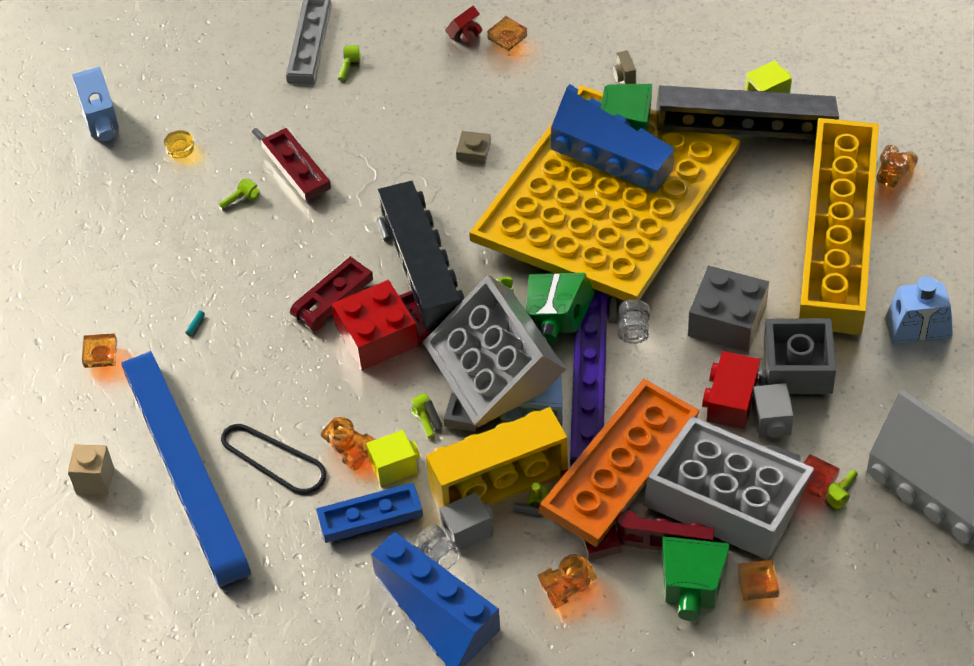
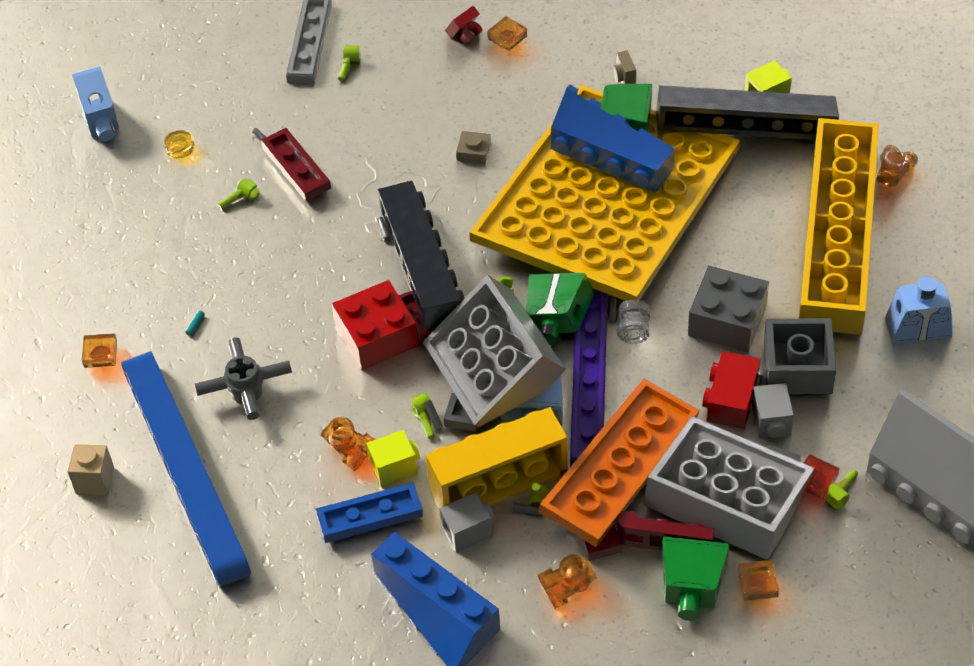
(243, 378): none -> dark grey bar
(280, 444): black piece -> none
(339, 284): dark red plate -> none
(434, 544): clear wheel -> none

